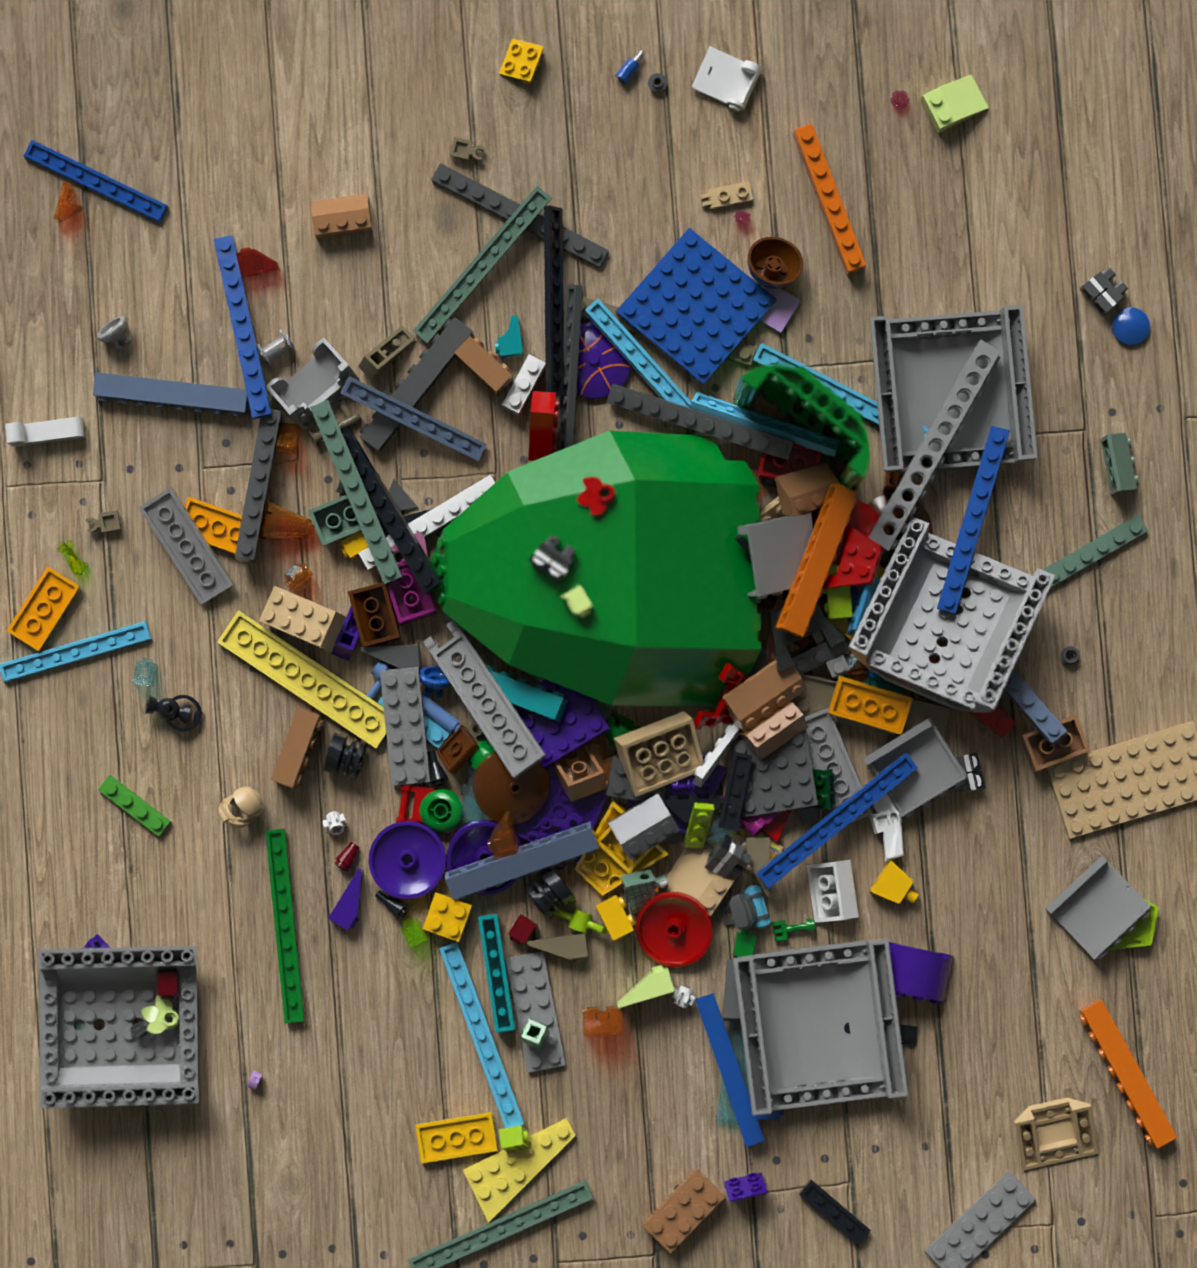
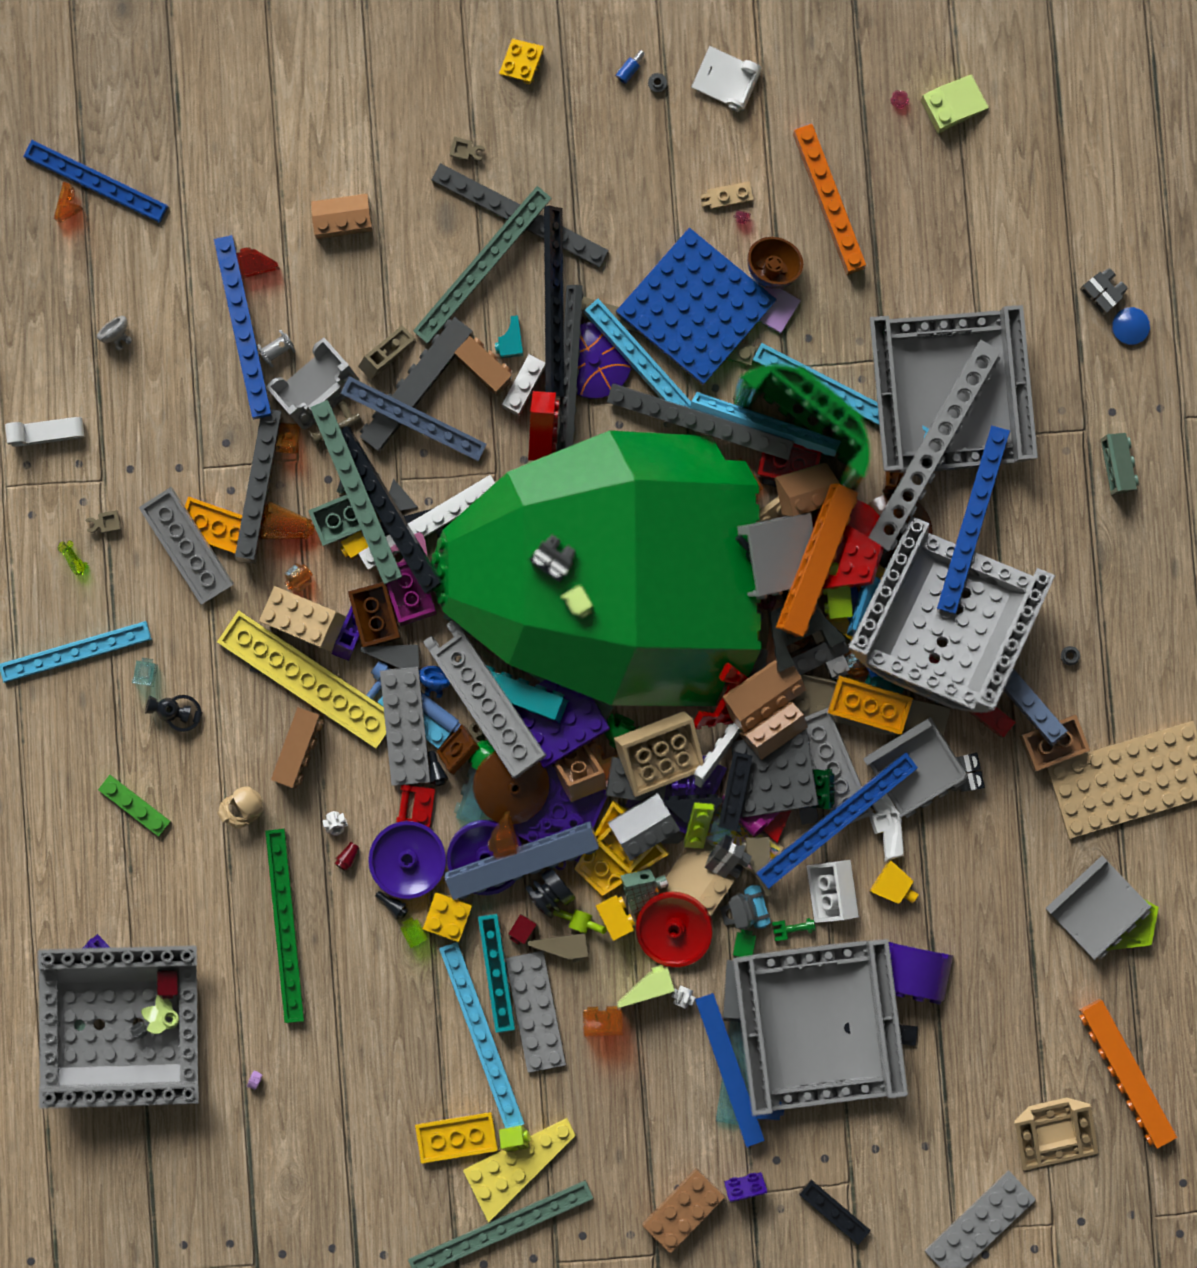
(43, 608): light orange plate -> none
(170, 393): sand blue brick -> none
(345, 756): black wheel -> none
(348, 906): dark purple slope -> none
(441, 810): green hat -> none
(535, 1034): green brick -> none
(593, 497): red plate -> none
(1096, 549): sand green plate -> none

